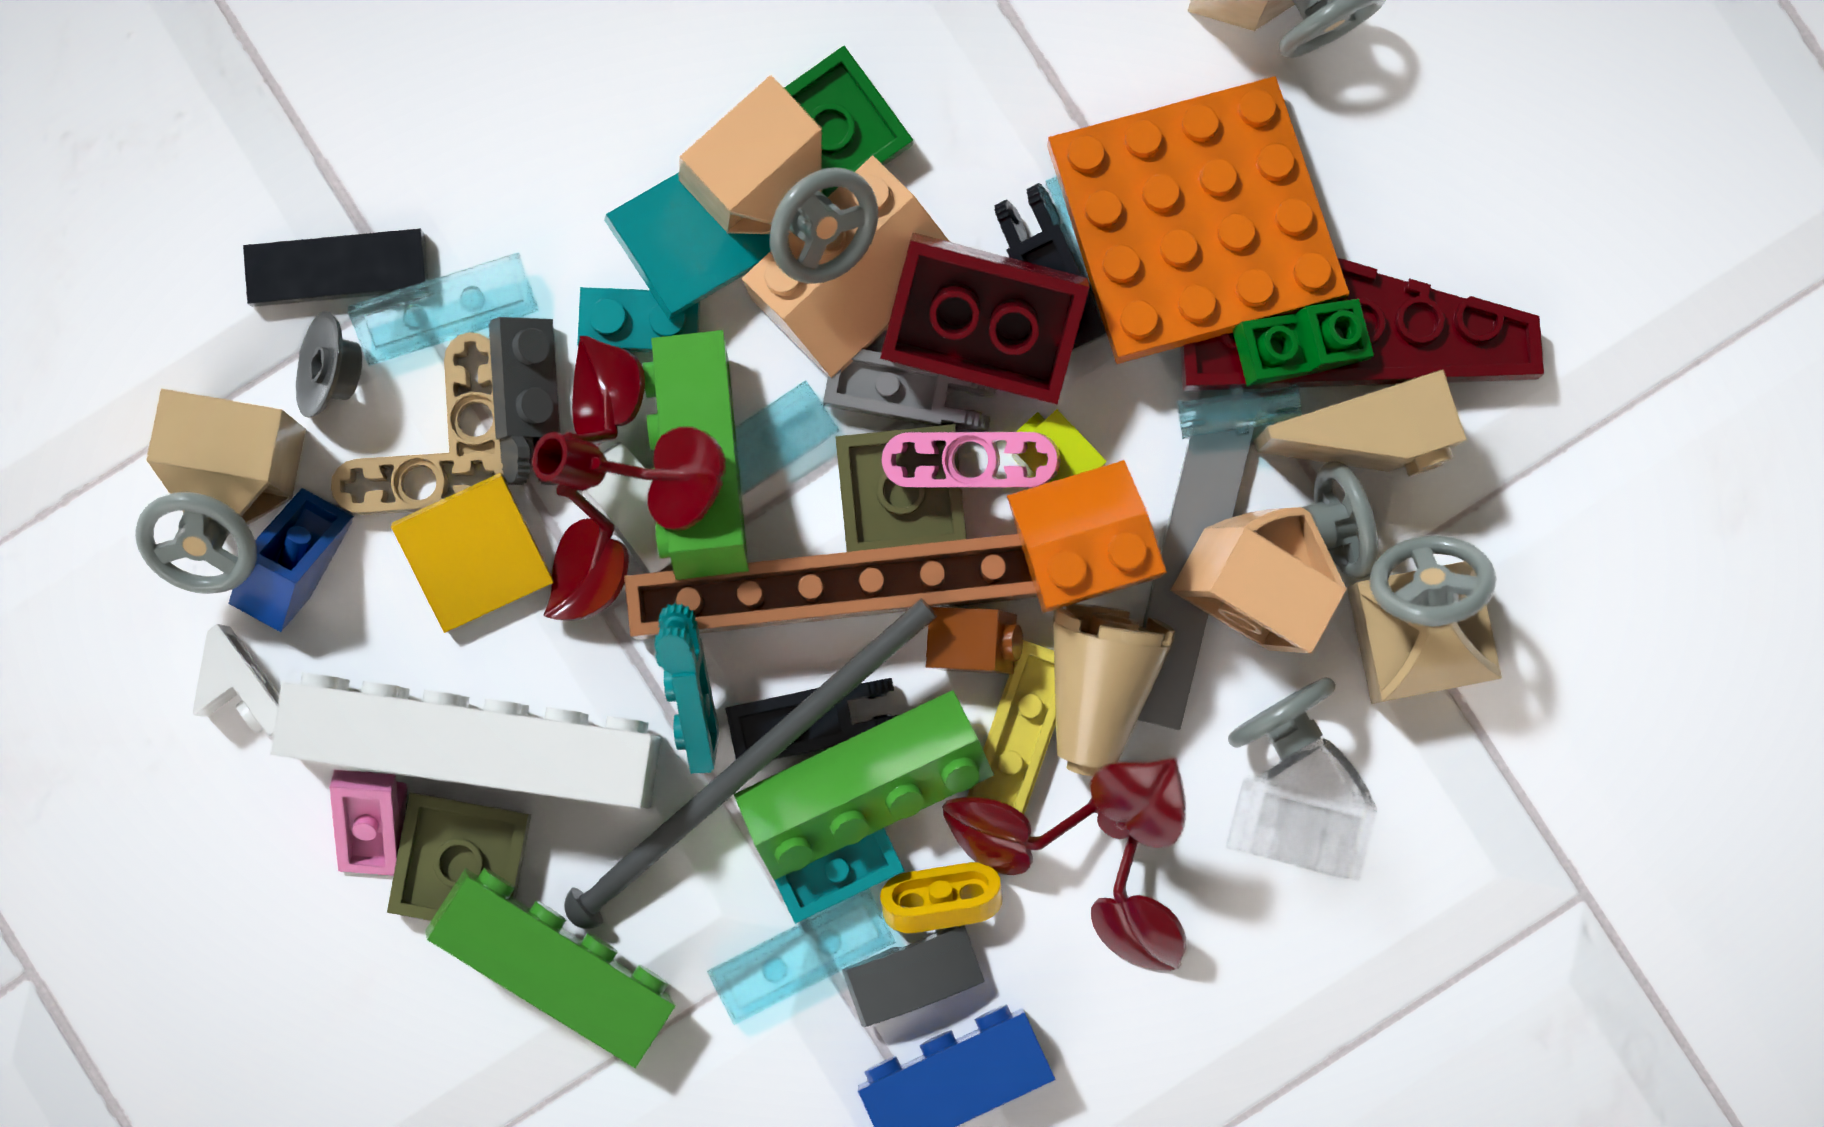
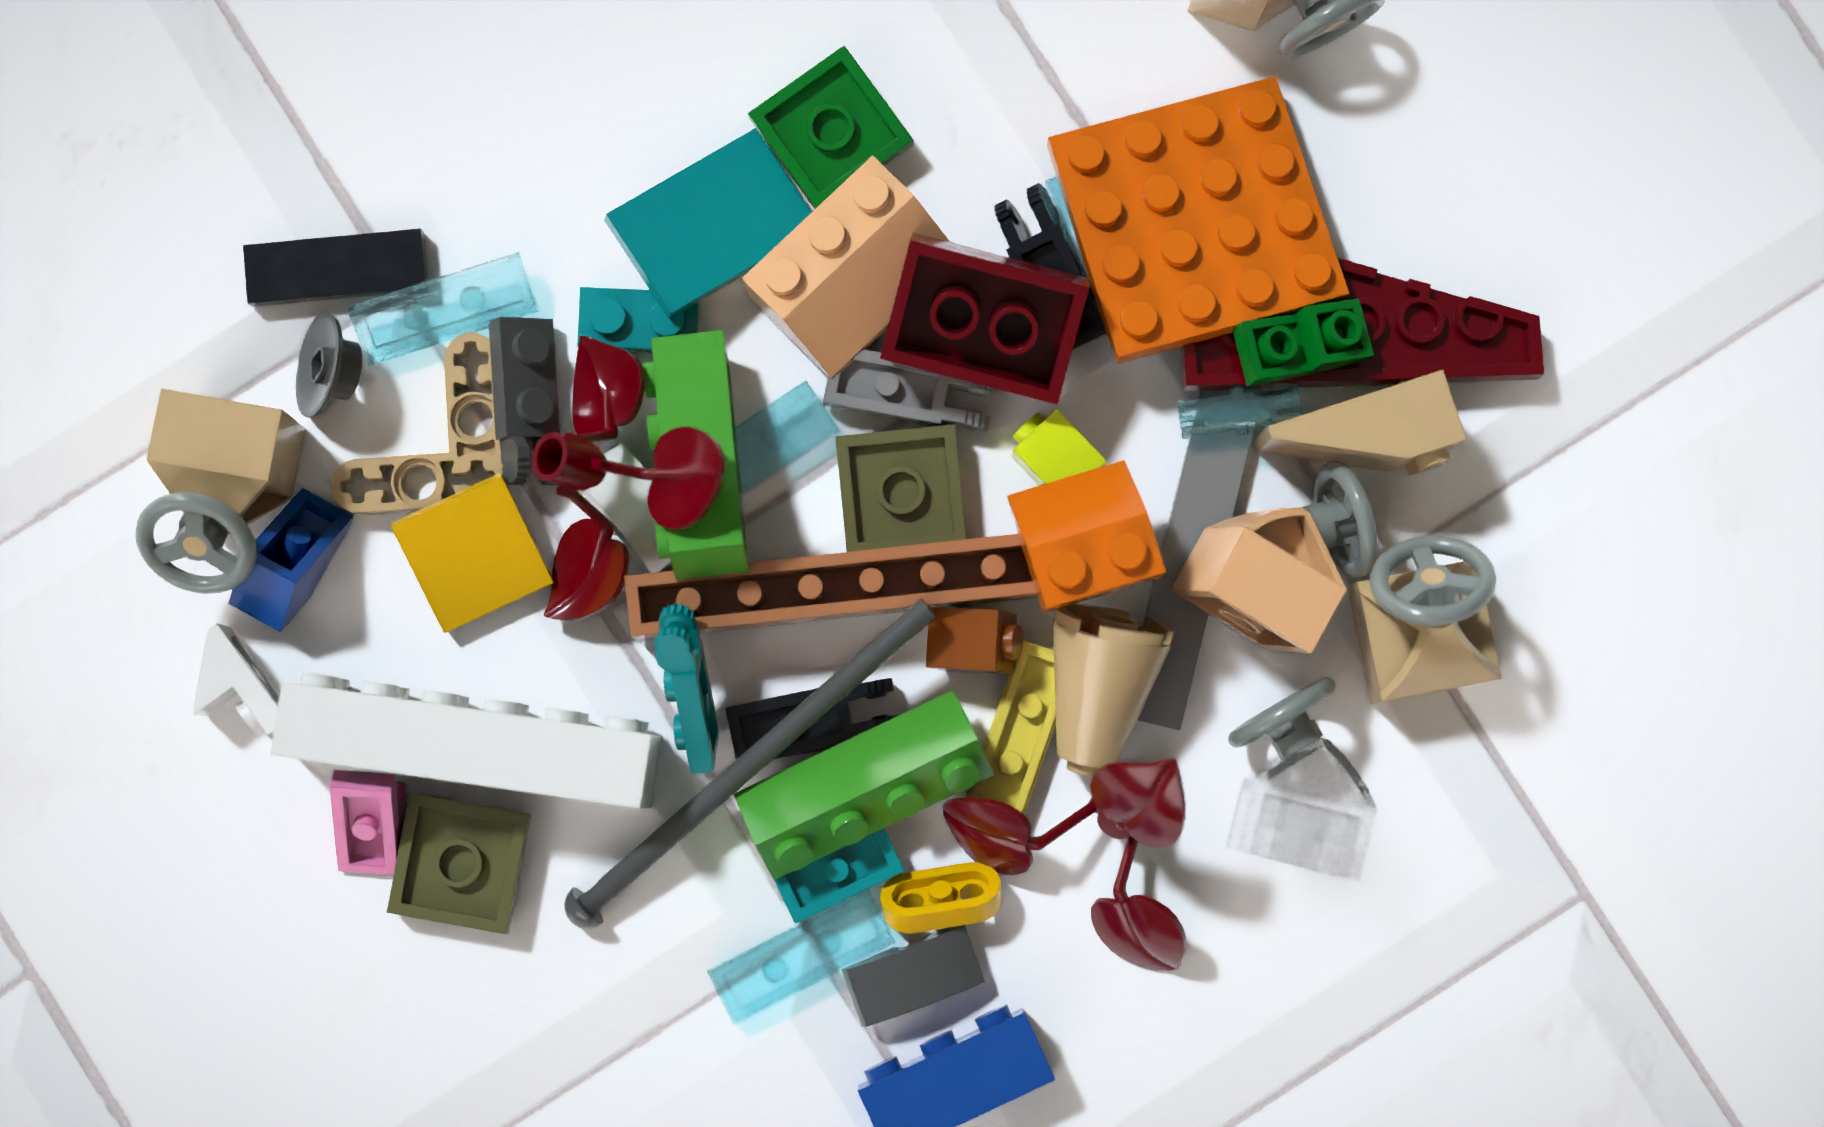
(551, 967): bright green brick -> none
(765, 177): light nougat piece -> none
(926, 444): bright pink beam -> none

